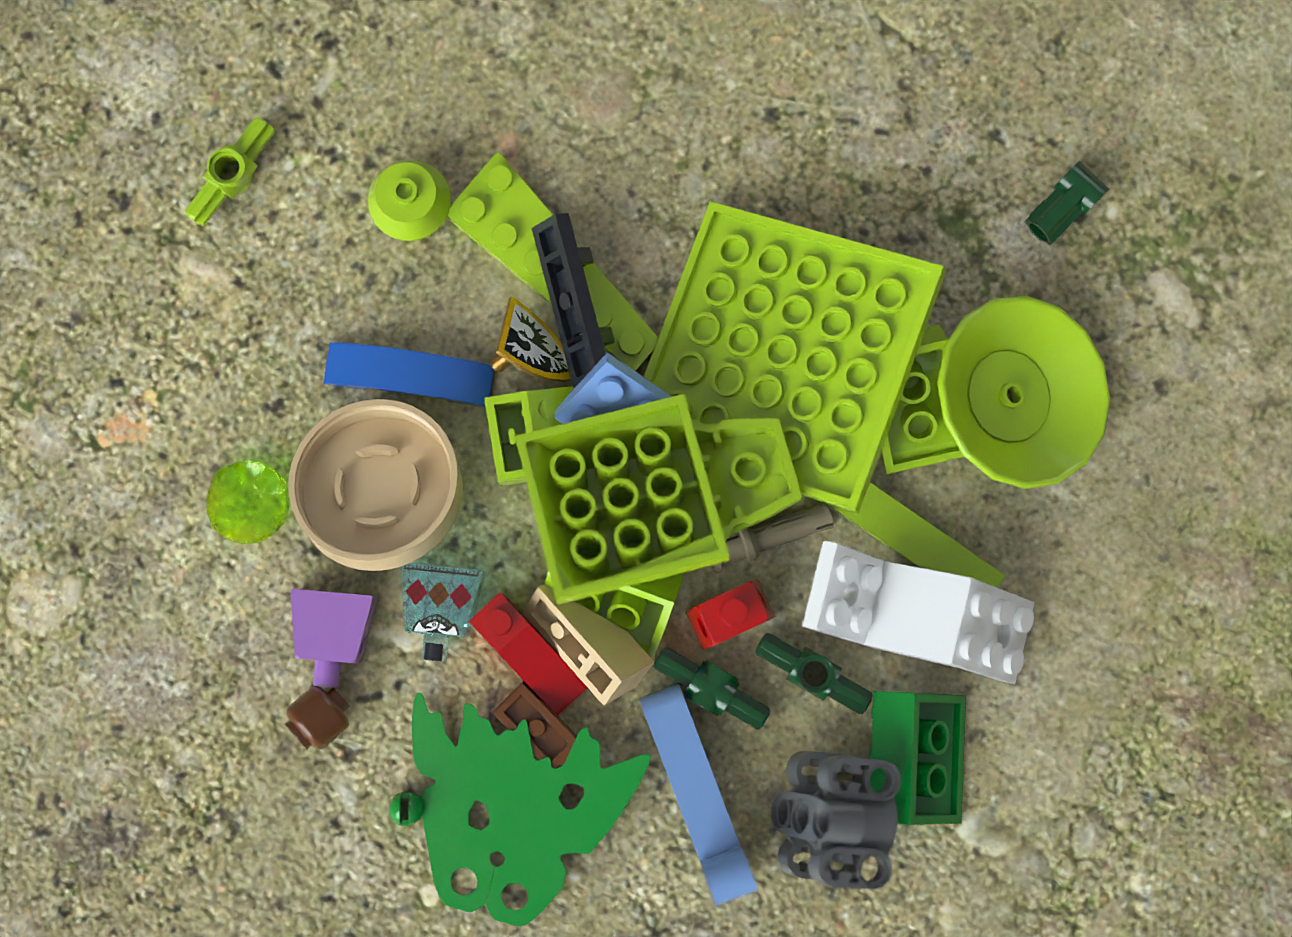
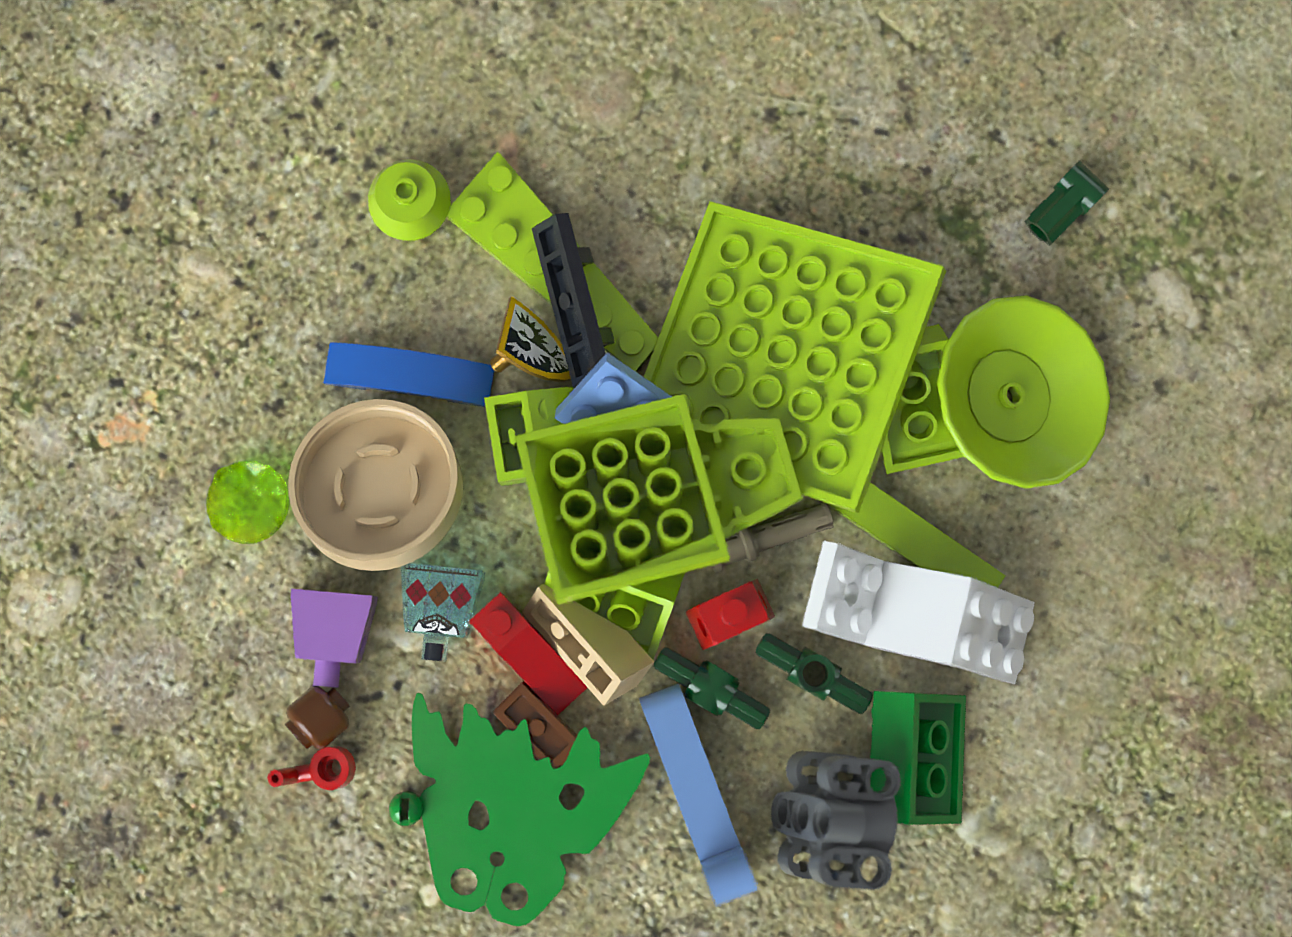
(242, 153): lime axle -> none
(318, 770): none -> red plate

